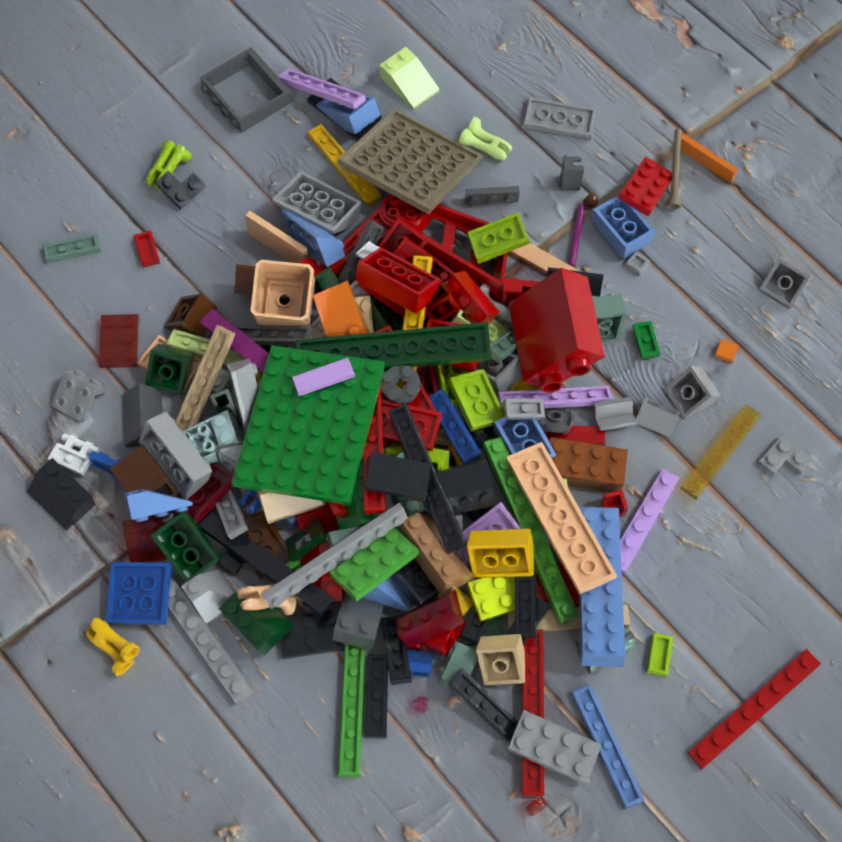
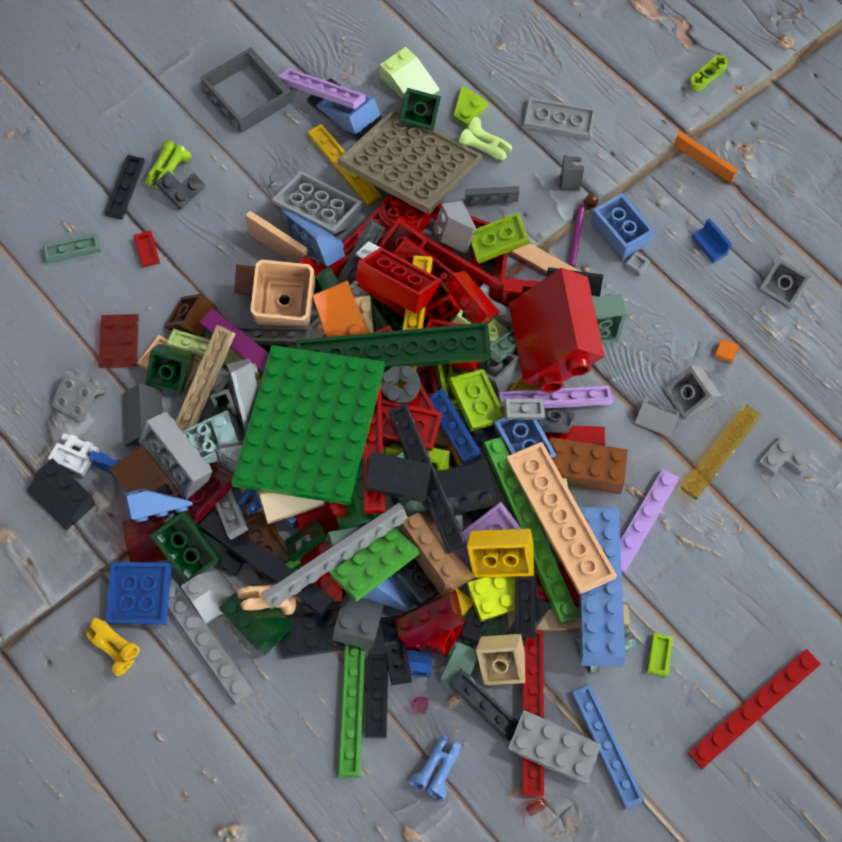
(125, 187): none -> black tile
(323, 377): lavender tile -> none
(419, 108): none -> dark green slope
(421, 779): none -> medium blue piece
(455, 226): none -> light grey slope
(469, 106): none -> lime wing
(614, 413): light grey panel -> none
(615, 500): red panel -> none
(646, 186): red plate -> none
(646, 340): green plate -> none
(674, 200): dark tan piece -> none
(710, 66): none -> lime beam
(712, 241): none -> blue panel

